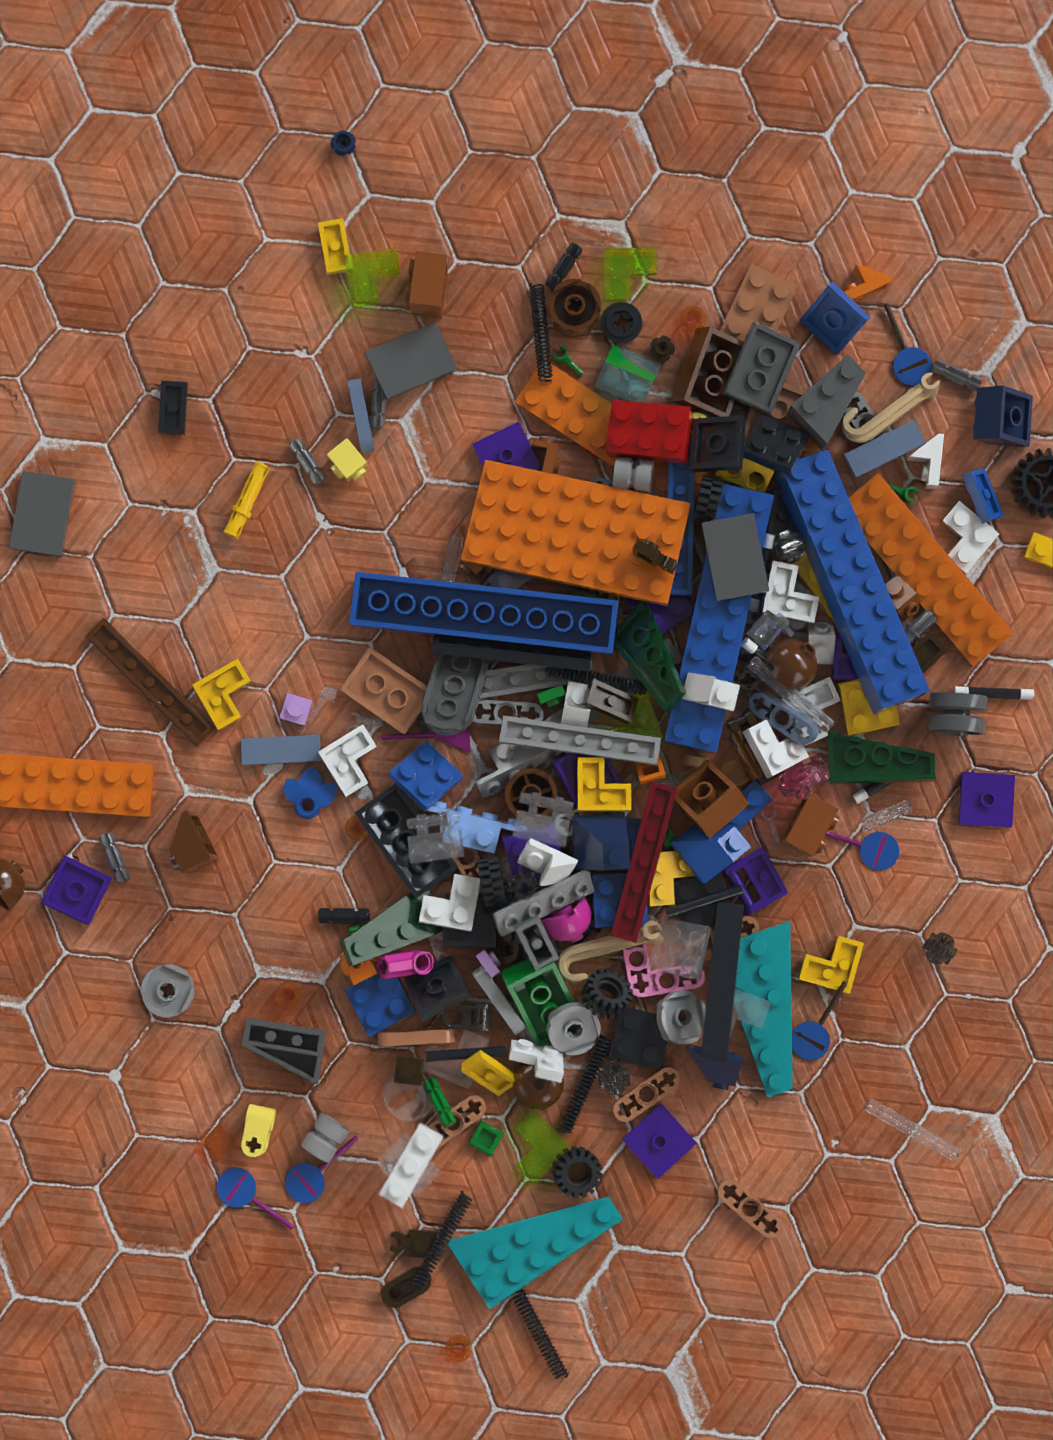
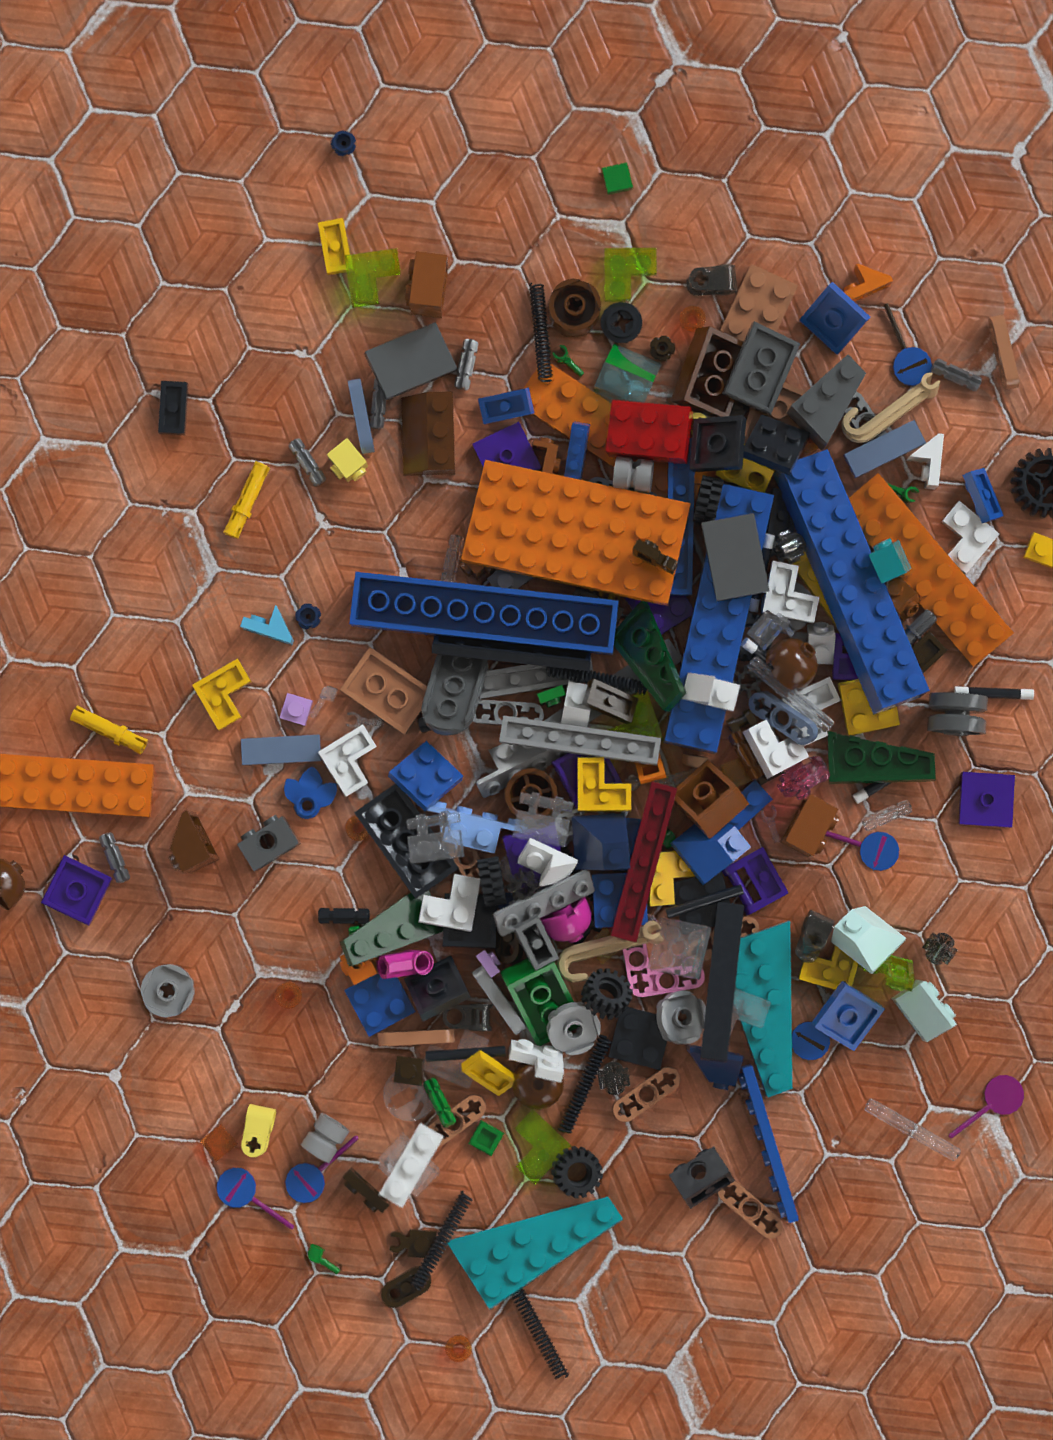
(42, 513): dark grey tile -> none
(114, 732): none -> yellow pin
(150, 682): reddish brown tile -> none
(275, 630): none -> medium azure slope
(284, 841): none -> dark grey brick
(287, 1044): dark grey wedge -> none
(301, 614): none -> dark blue plate
(315, 1255): none -> green hand
(357, 1183): none -> dark brown plate
(428, 434): none -> reddish brown slope
(460, 740): magenta piece -> none
(466, 364): none -> flat silver axle
(506, 406): none -> blue plate
(564, 265): black axle -> none
(577, 450): none -> blue piece
(617, 178): none -> green tile
(659, 1140): dark purple plate -> none
(695, 1190): none -> black brick
(716, 279): none -> clear smoke piece
(770, 1155): none -> blue plate
(813, 936): none -> clear smoke piece
(848, 1016): none -> blue plate
(866, 938): none -> light aqua slope
(889, 560): none -> teal brick
(898, 973): none -> clear neon green plate
(924, 1010): none -> light aqua slope
(1002, 416): dark blue slope -> none
(1002, 1096): none -> magenta piece
(1003, 352): none -> nougat beam

